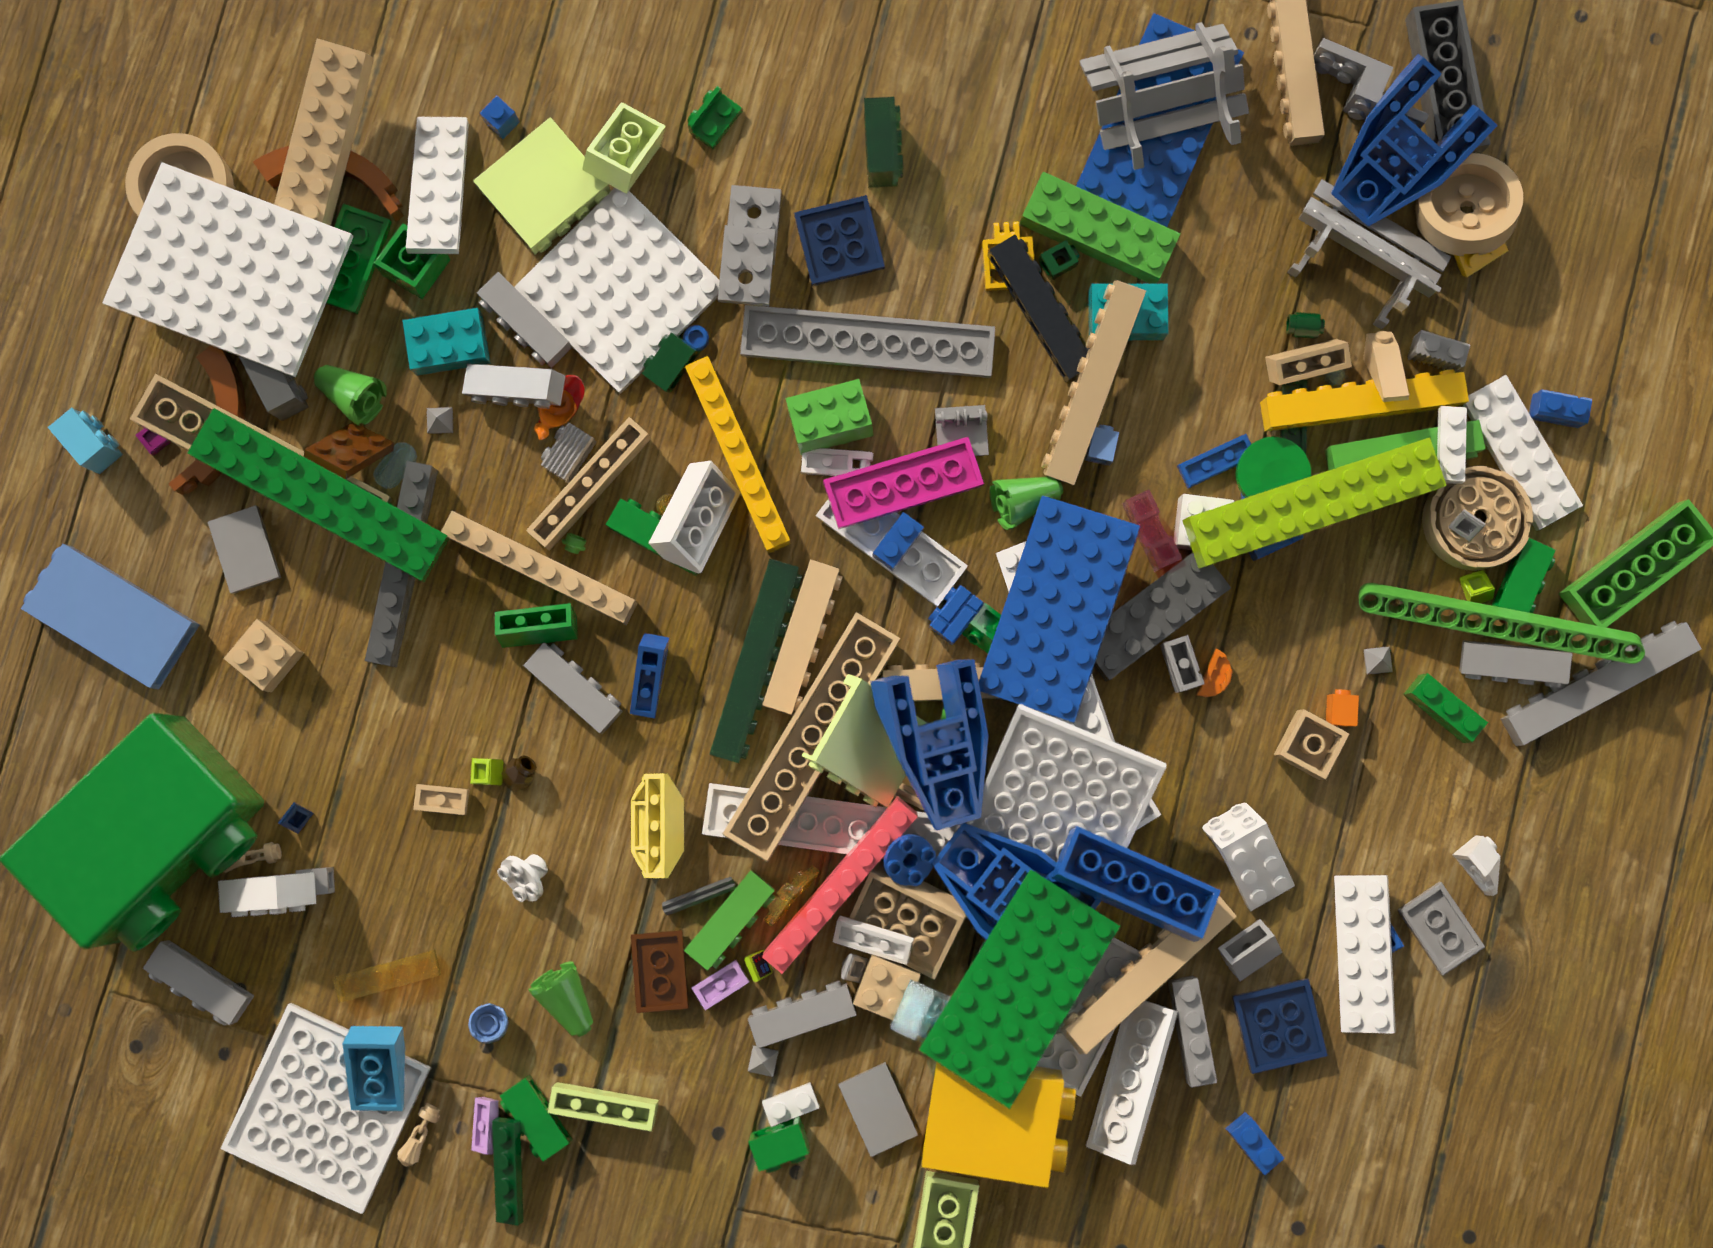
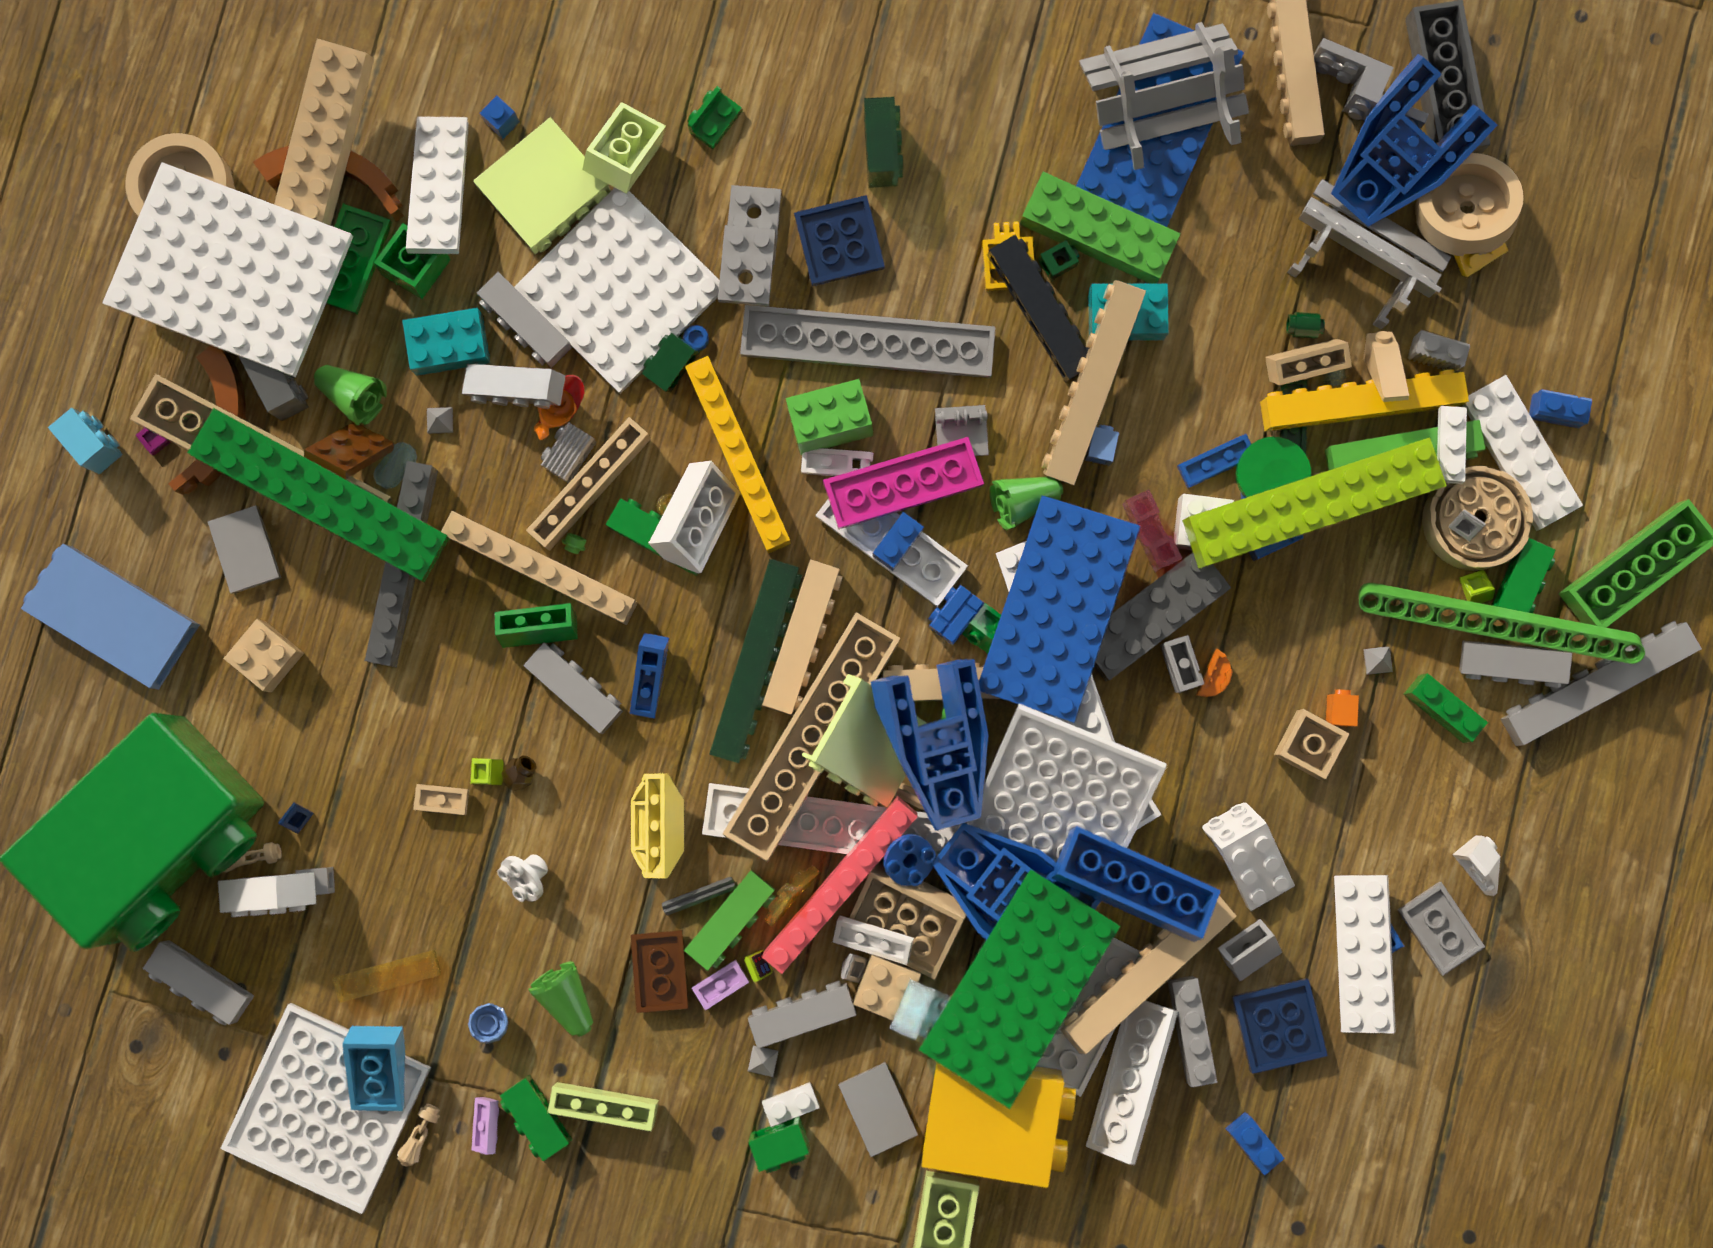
(507, 1171): dark green plate -> none

